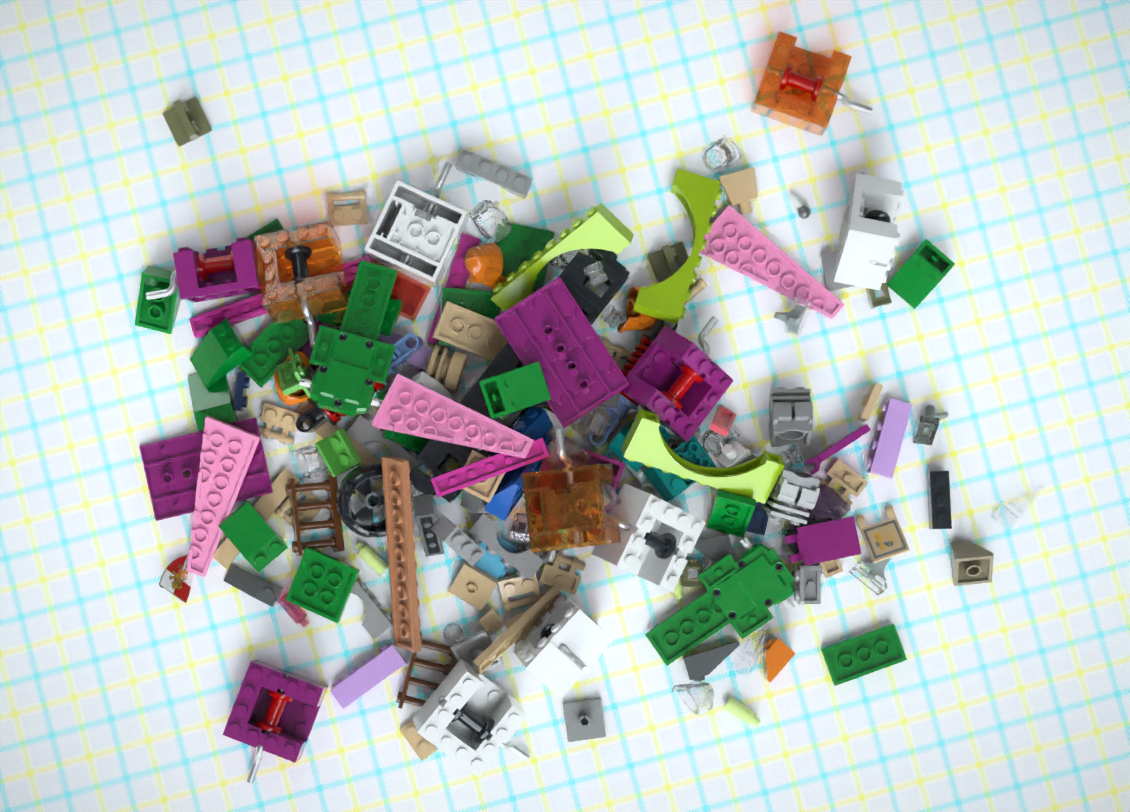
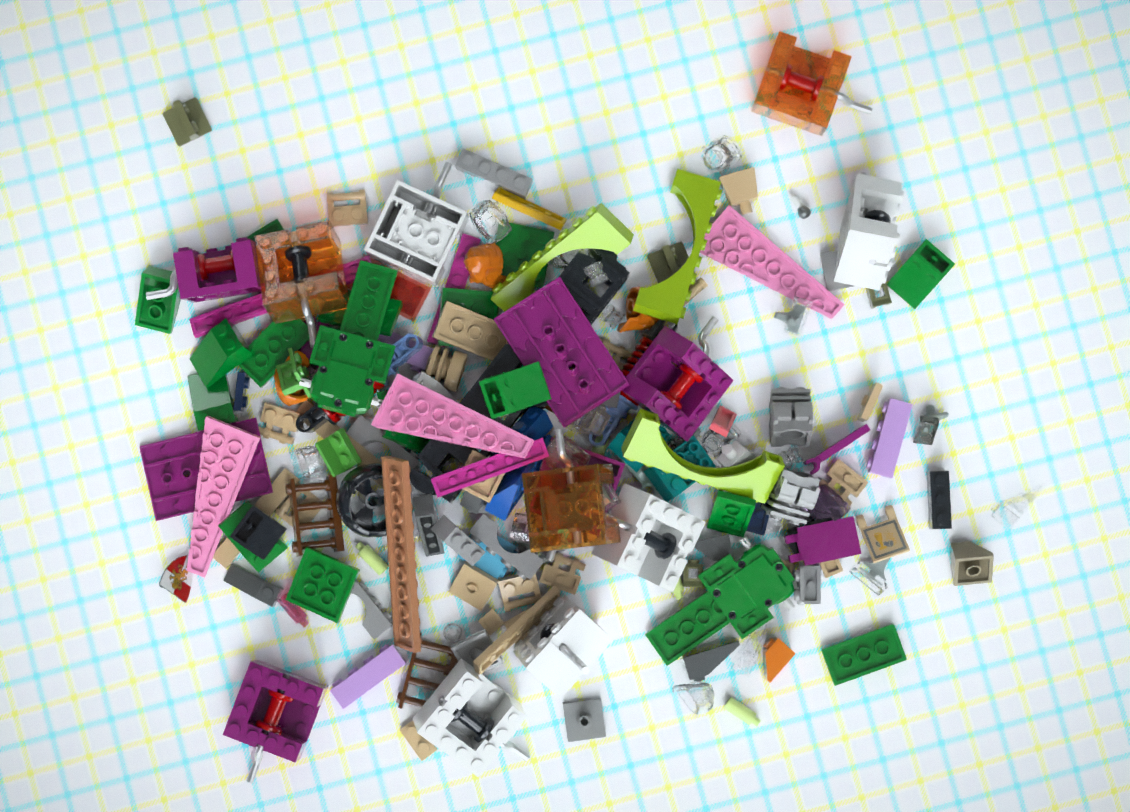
(258, 532): none -> black slope
(529, 208): none -> yellow tile

